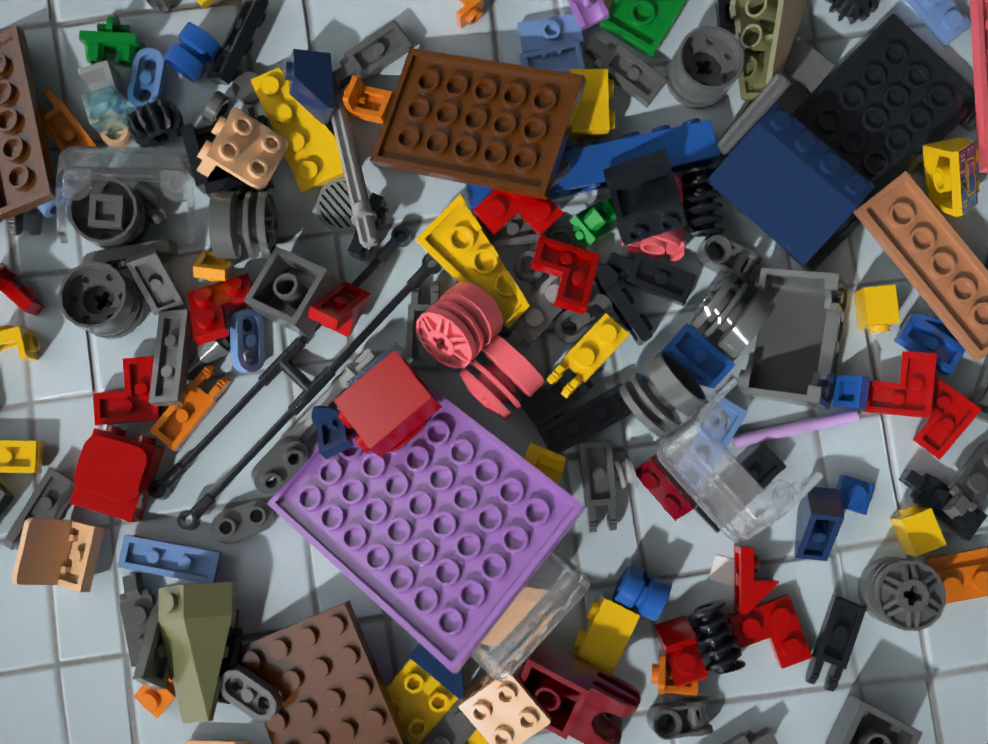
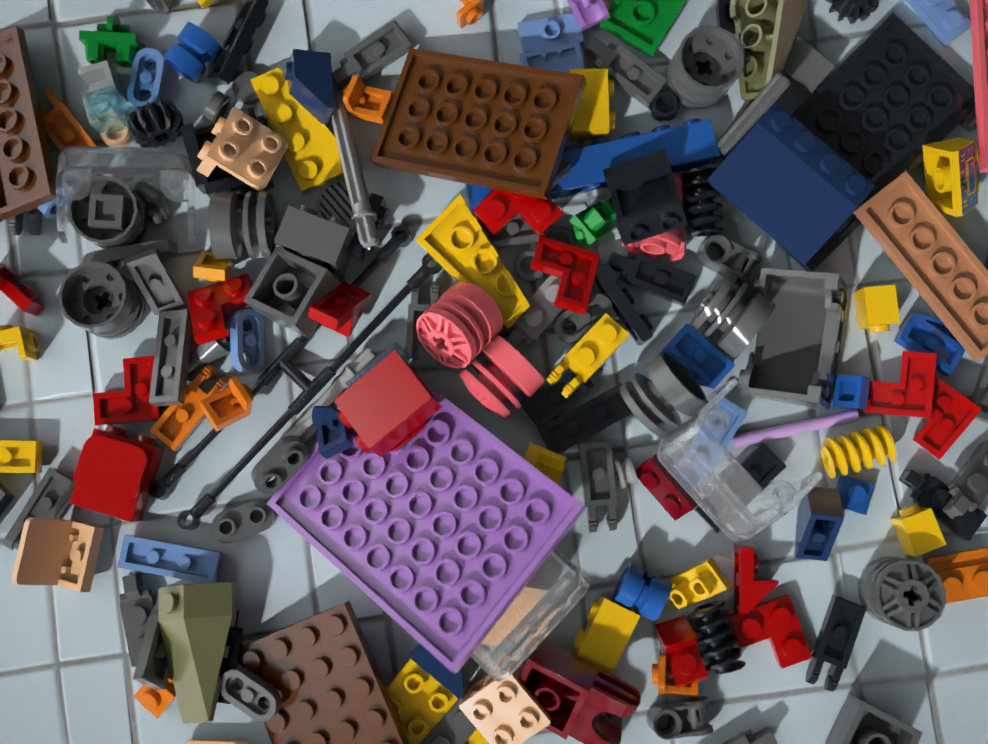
(228, 404): none -> orange bracket
(315, 238): none -> dark grey brick
(671, 103): none -> black plate
(697, 583): none -> yellow hips
(858, 448): none -> yellow piece

